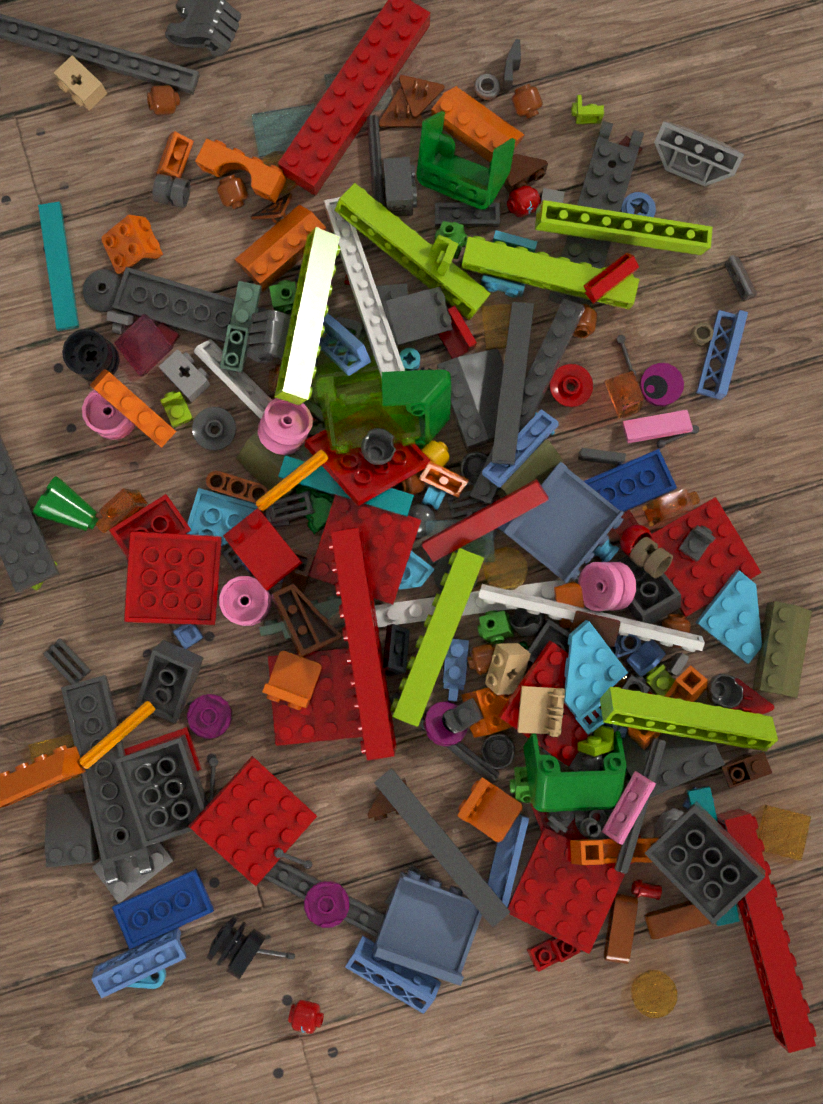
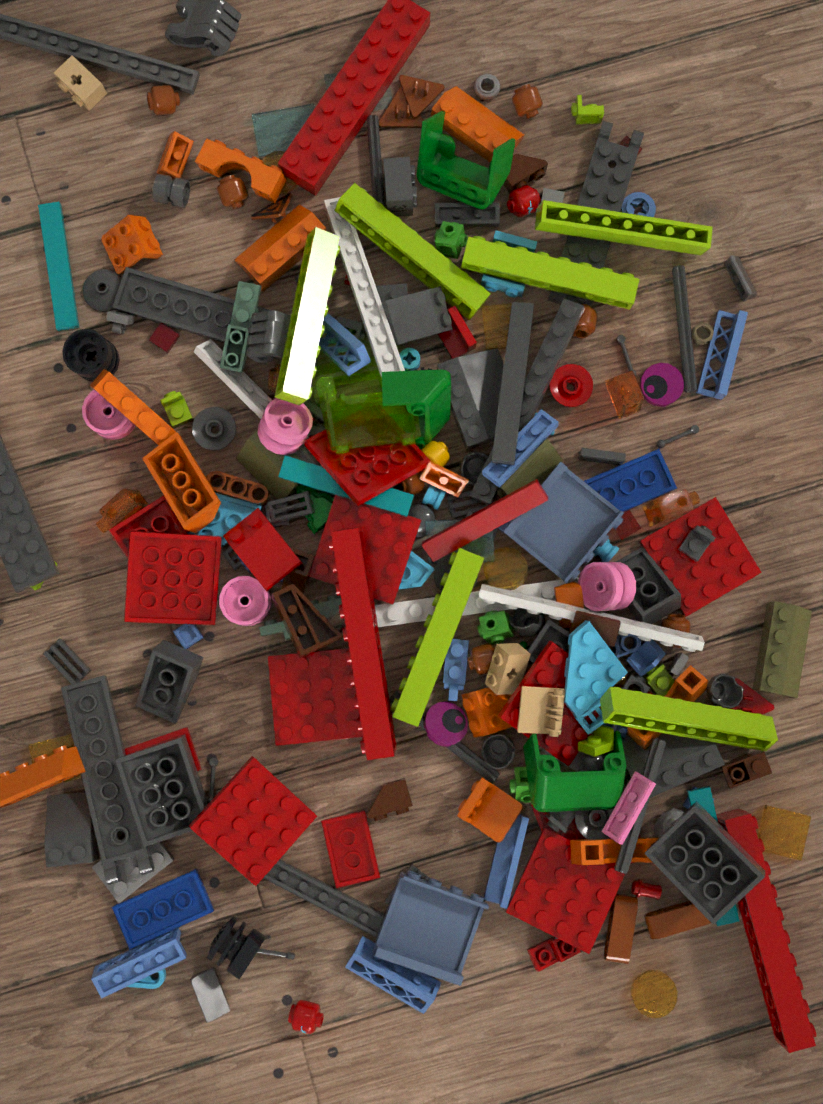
(65, 506): green cone -> none
(117, 735): light orange axle -> none
(143, 345): clear pink tile -> none
(174, 368): light grey brick -> none
(183, 483): none -> orange slope
(209, 716): magenta tile -> none
(210, 994): none -> flat silver slope
(278, 852): dark grey hinge -> none
(283, 296): bright green brick -> none
(292, 480): light orange axle -> none
(292, 680): orange bracket -> none
(326, 904): magenta tile -> none
(350, 849): none -> red tile
(378, 446): dark grey hair -> none
(396, 650): black panel -> none
(442, 847): dark grey tile -> none
(446, 250): lime bracket -> none
(463, 716): dark grey bracket -> none
(512, 63): dark grey slope -> none
(586, 823): dark grey pin -> none
(611, 277): red piece -> none
(632, 536): red hair -> none
(652, 558): dark tan wheel -> none
(657, 426): bright pink tile -> none
(684, 329): none -> dark grey axle
(695, 155): light grey wedge -> none
(735, 617): medium azure plate -> none

